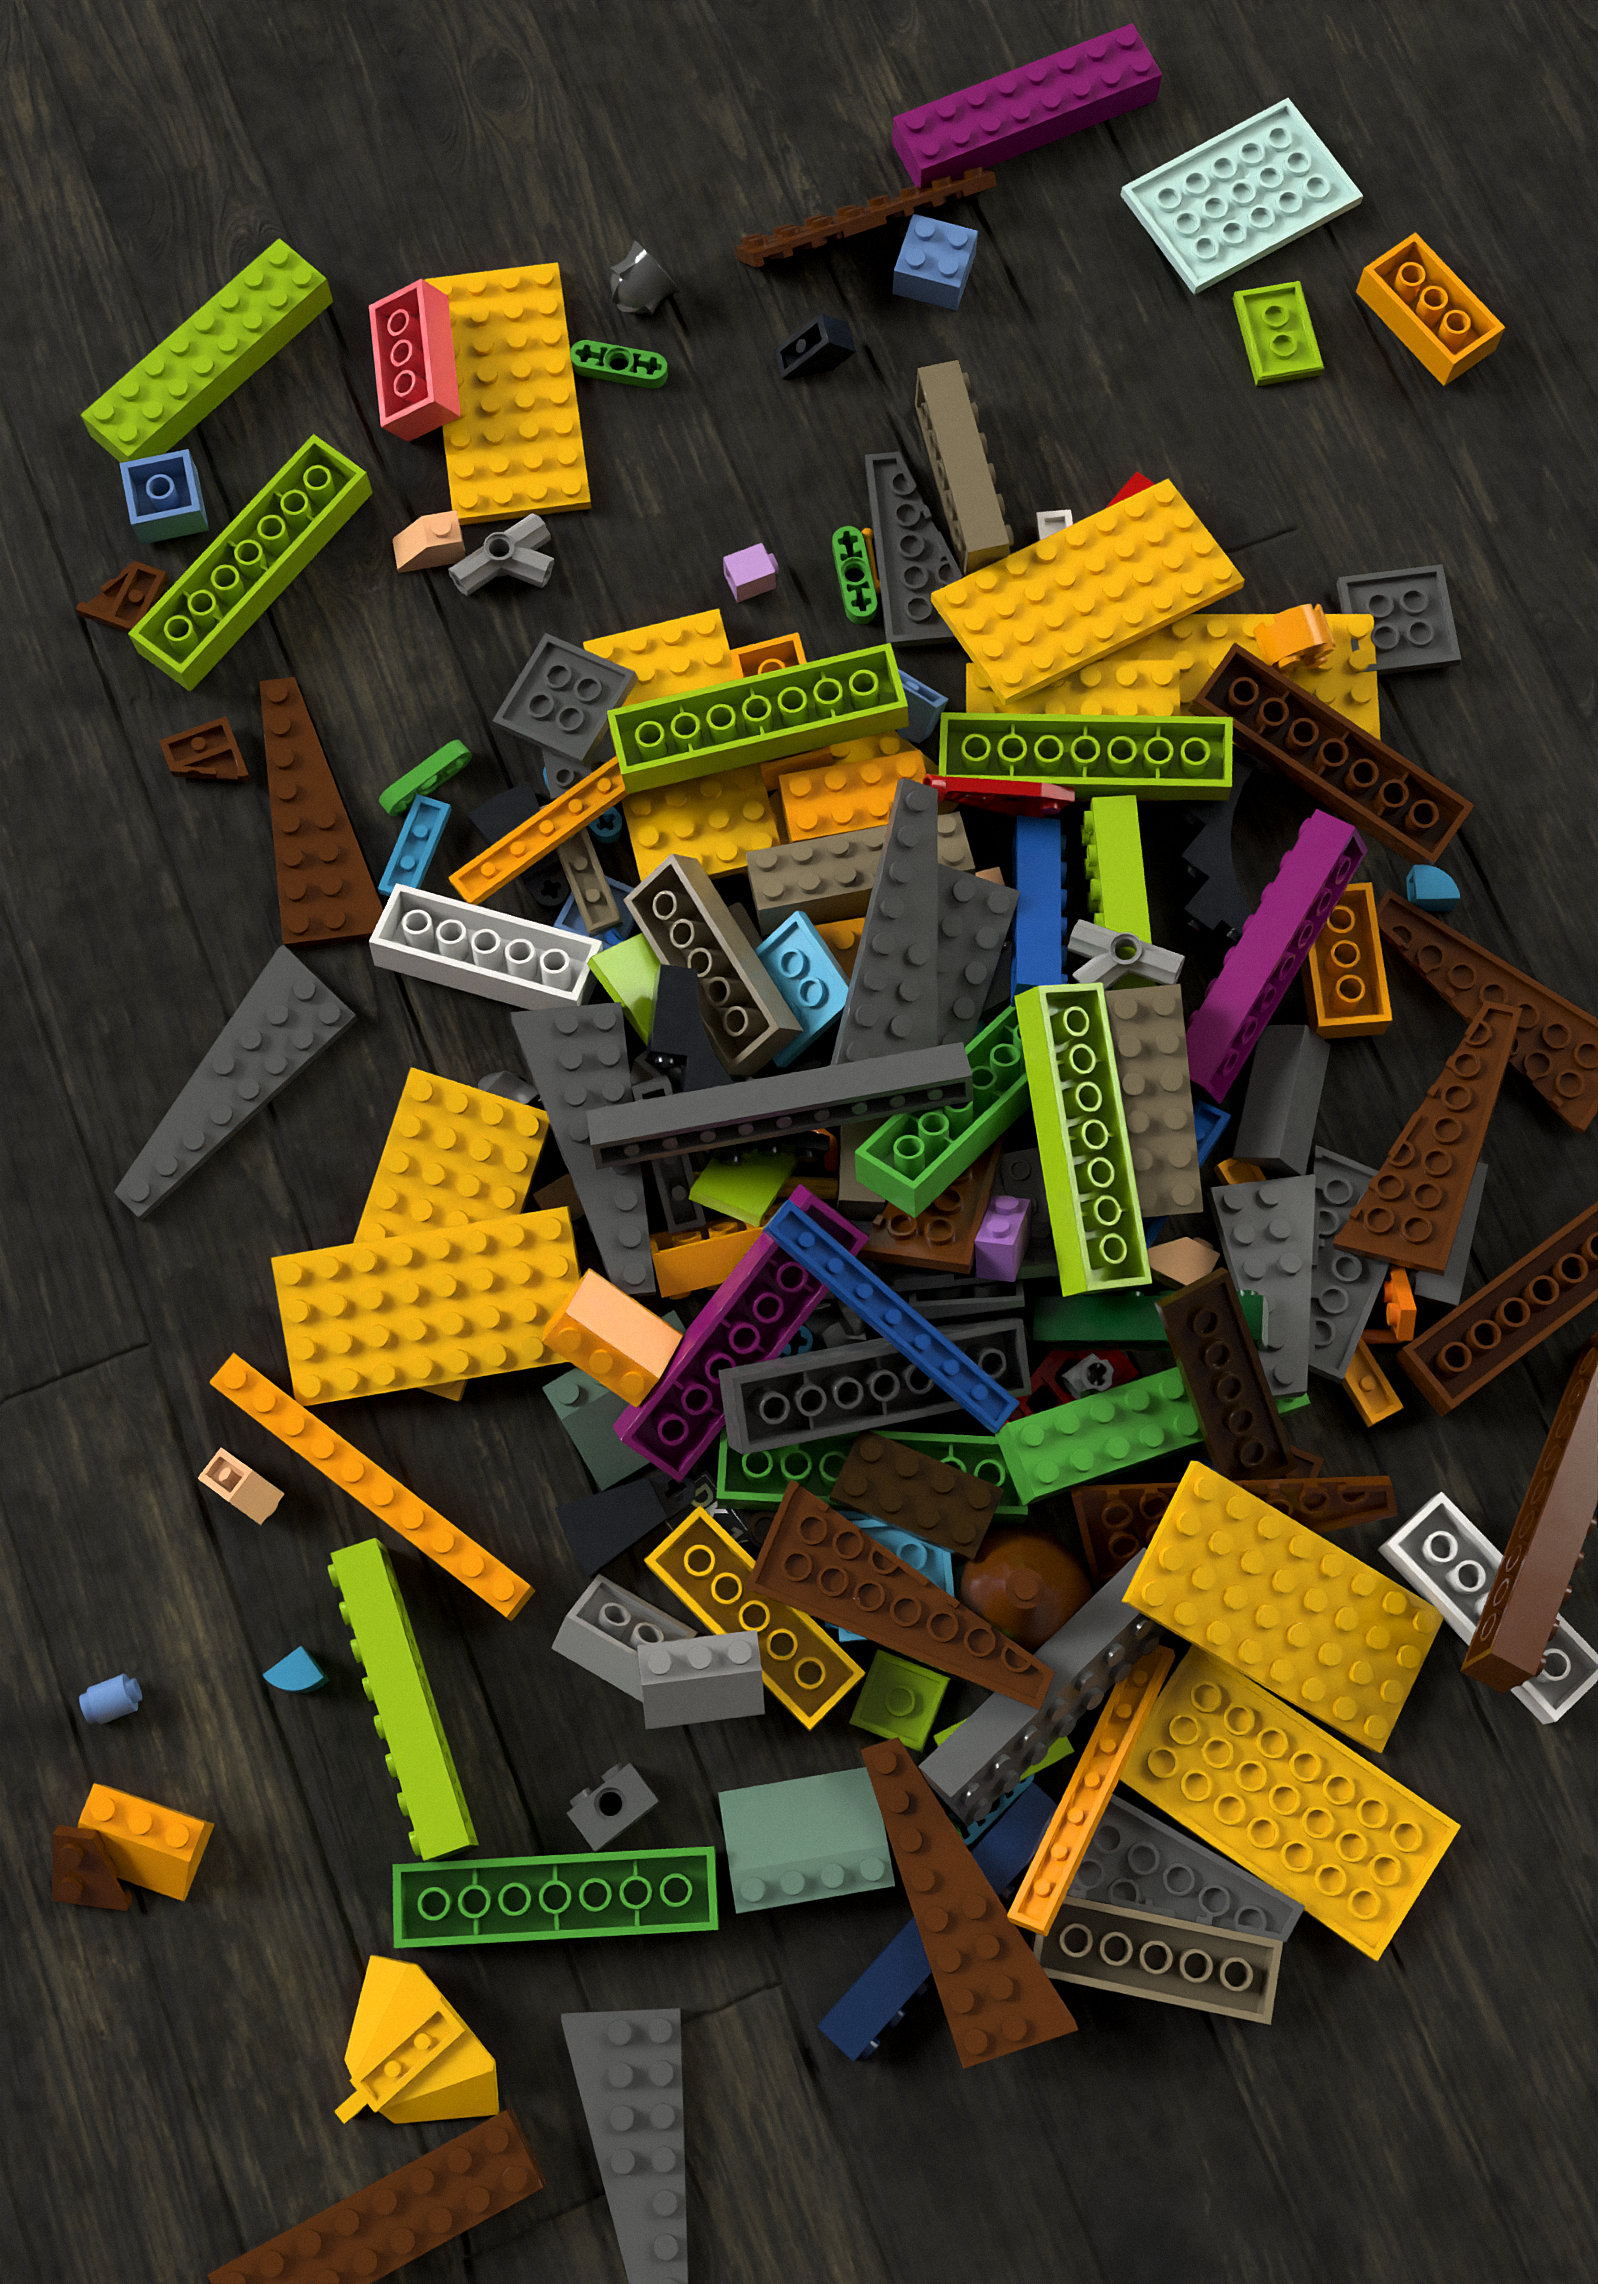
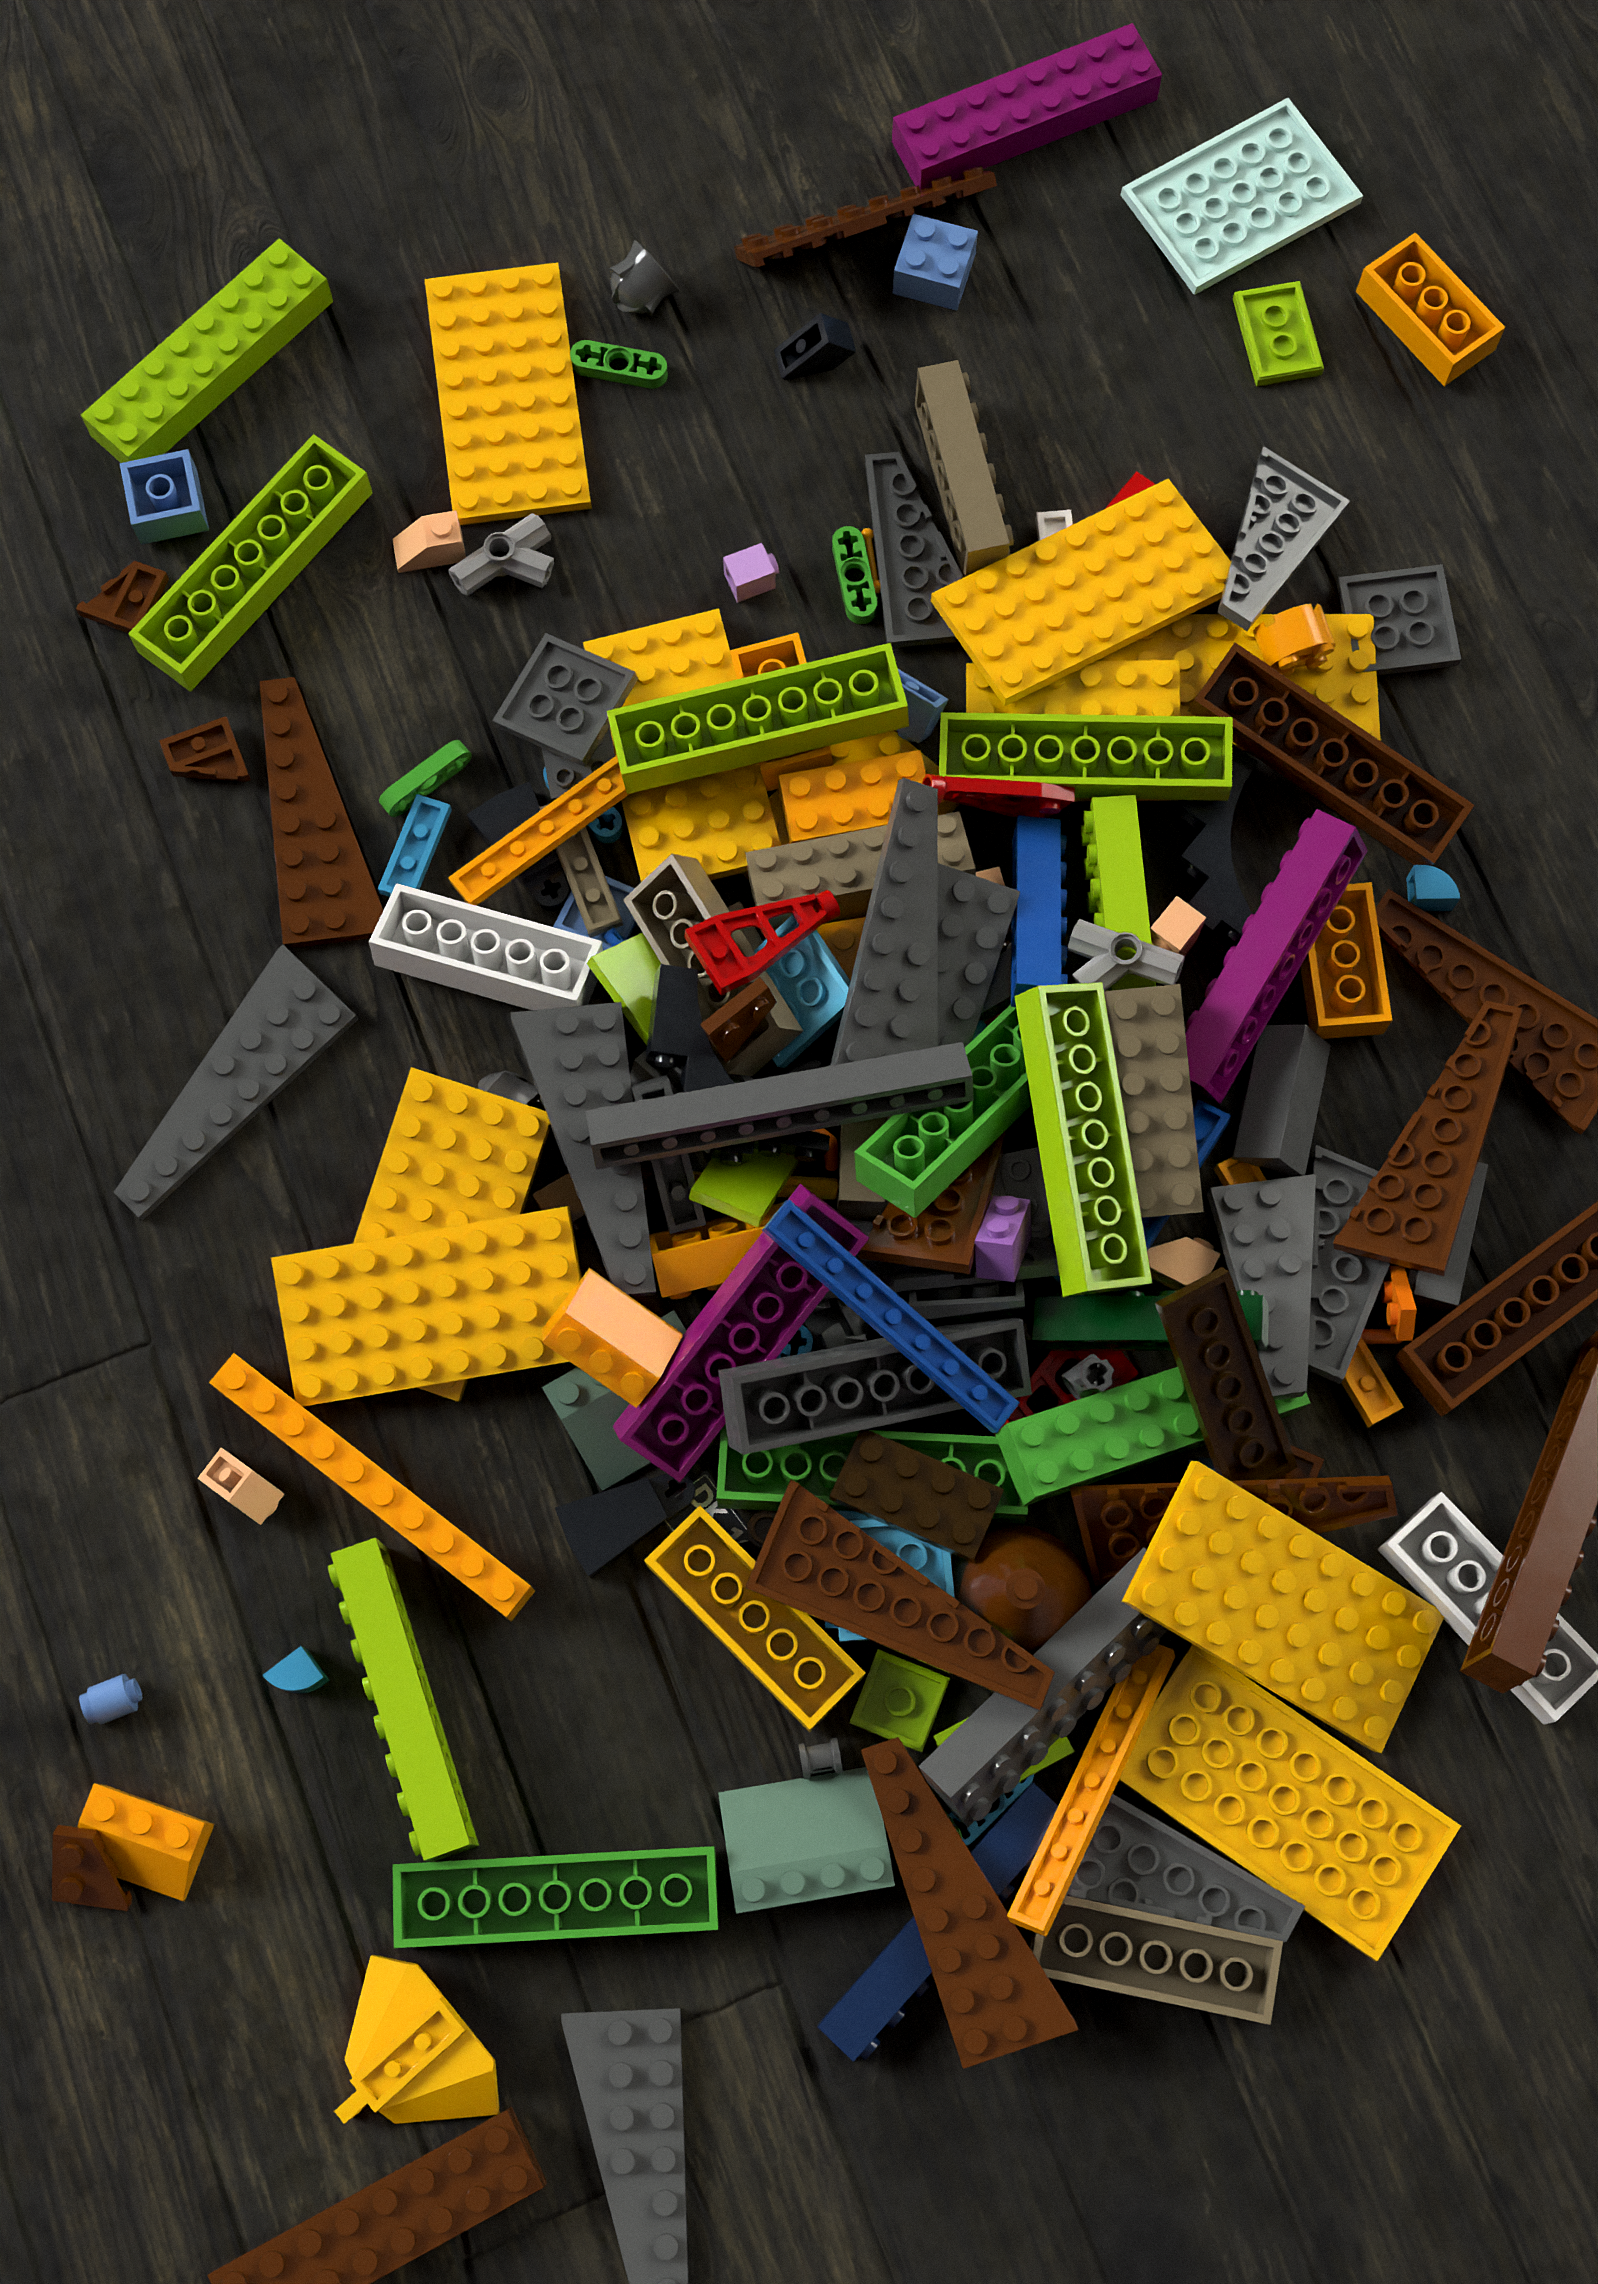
(414, 360): coral brick -> none
(605, 1632): light grey slope -> none
(636, 1802): dark grey brick -> none
(701, 1679): light grey slope -> none
(721, 955): none -> red plate
(738, 1018): none -> reddish brown wing
(820, 1758): none -> dark grey bush
(1177, 927): none -> light nougat brick
(1278, 531): none -> wing

